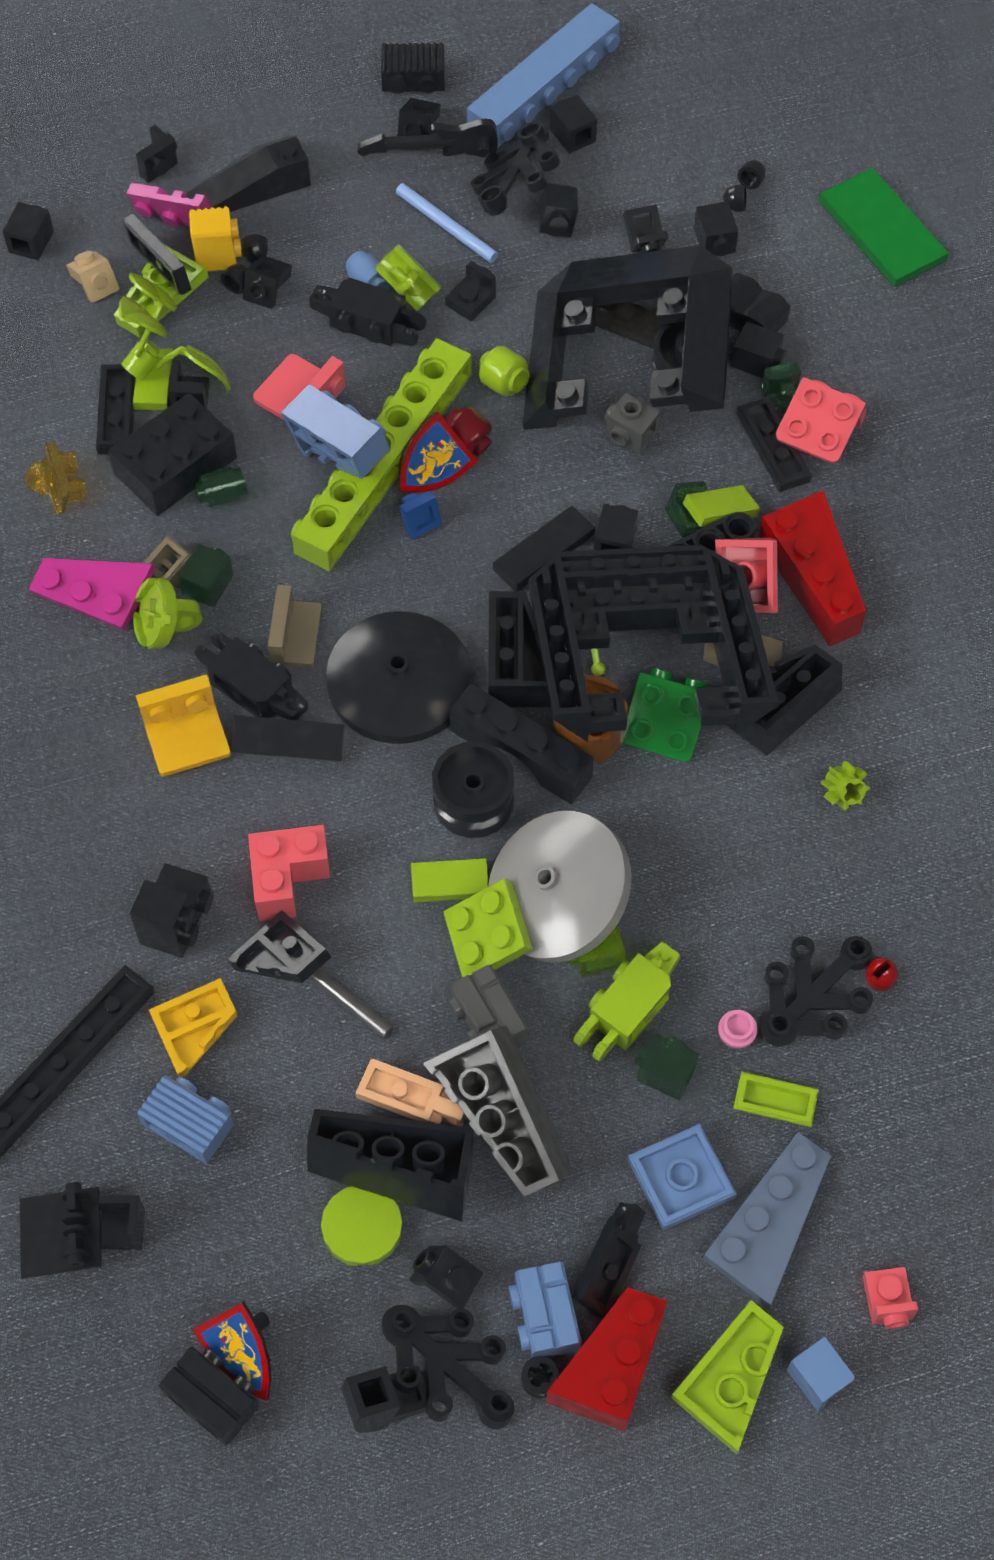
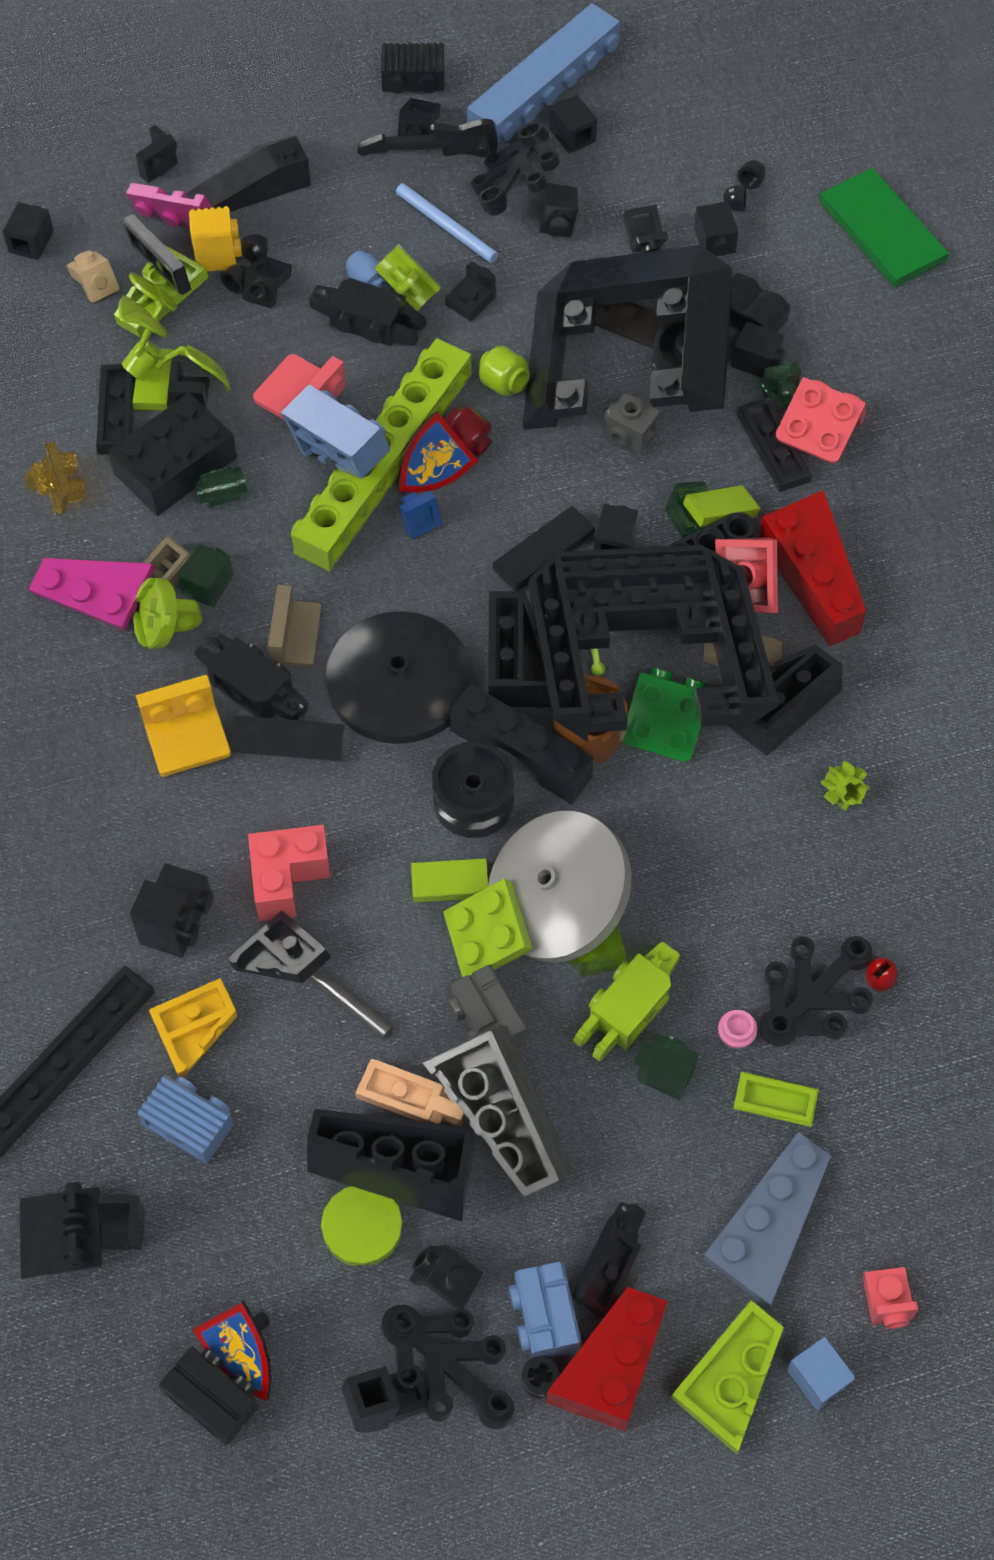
(681, 1177): medium blue plate -> none

